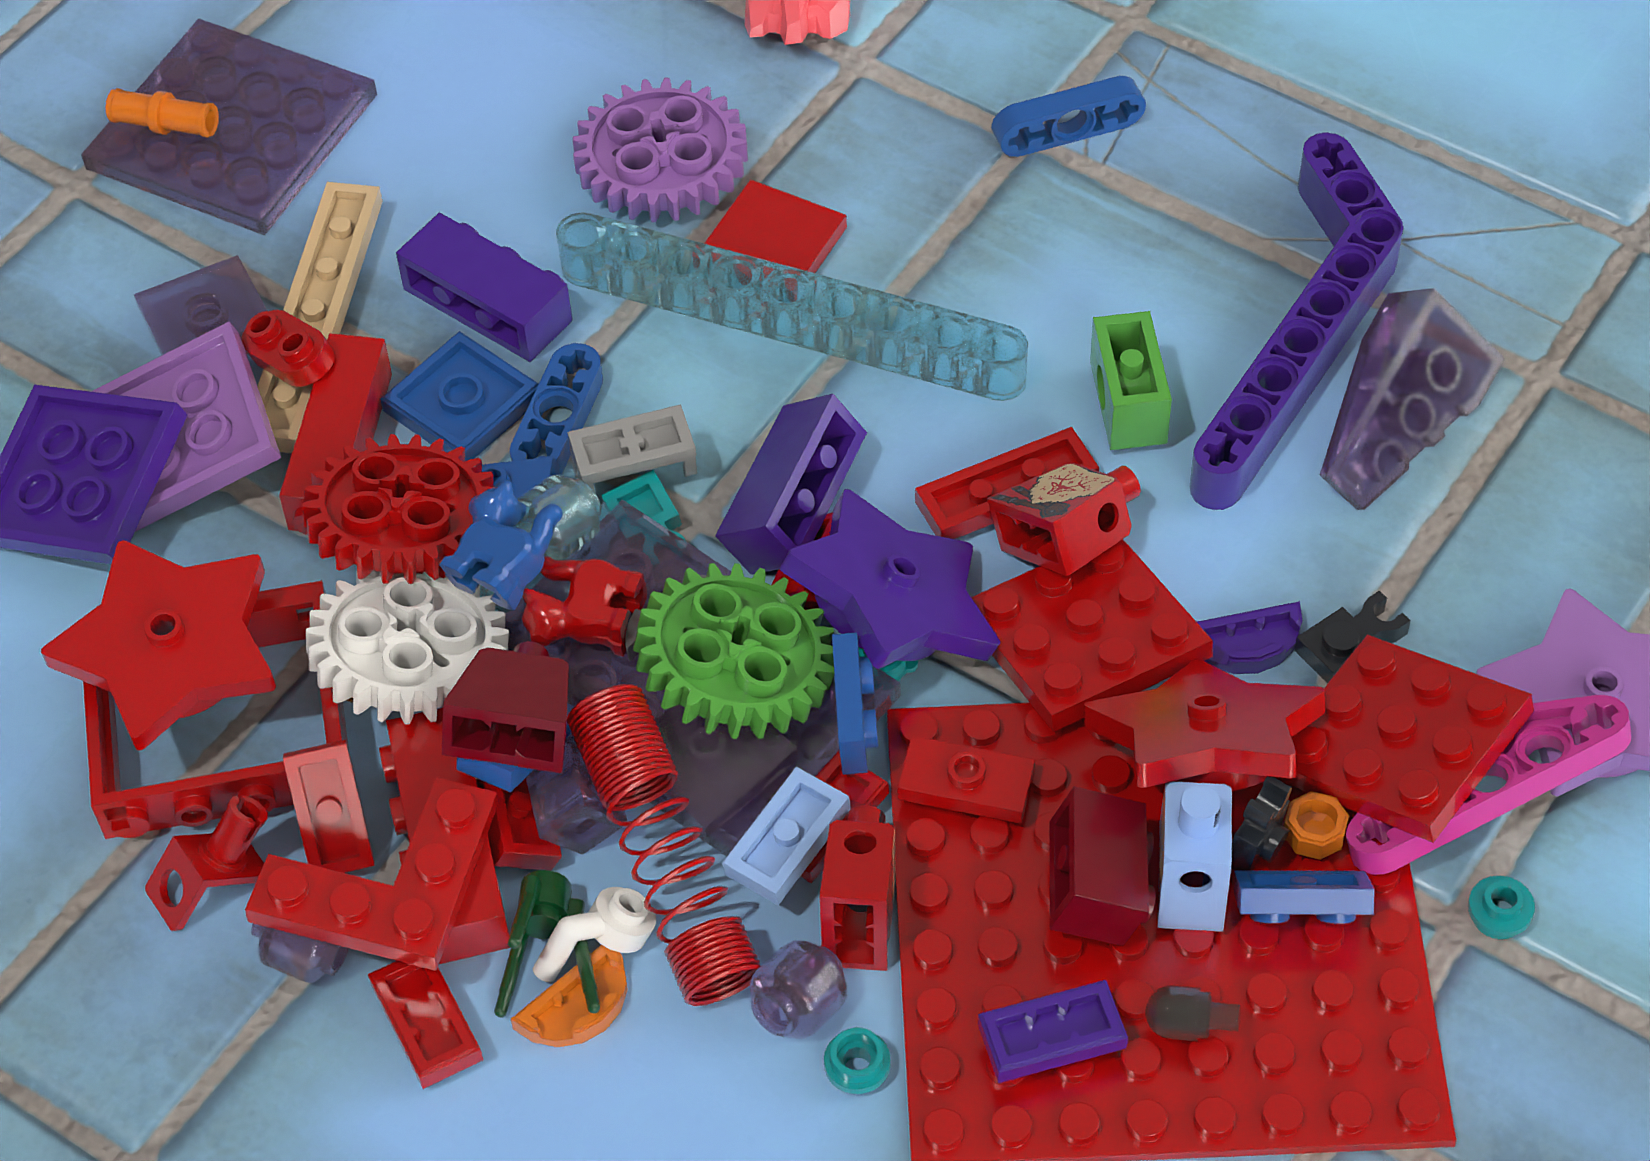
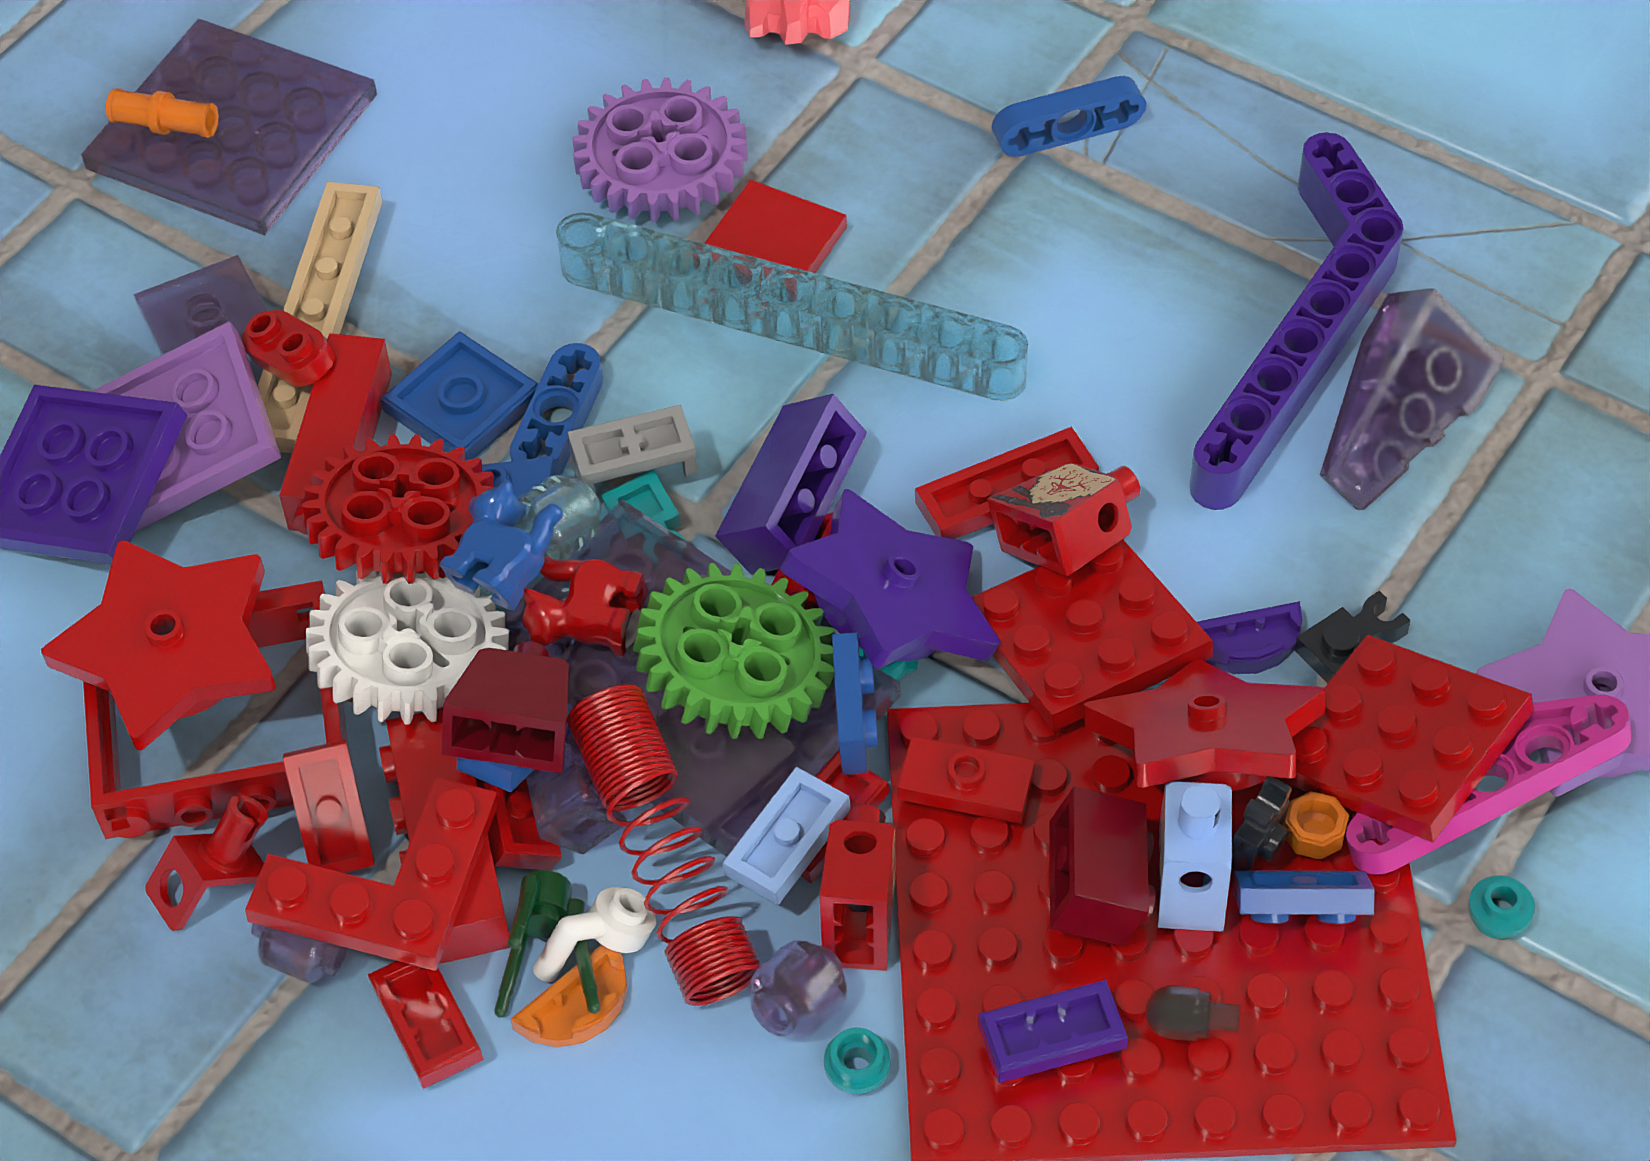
(485, 286): dark purple brick -> none
(1130, 380): bright green brick -> none

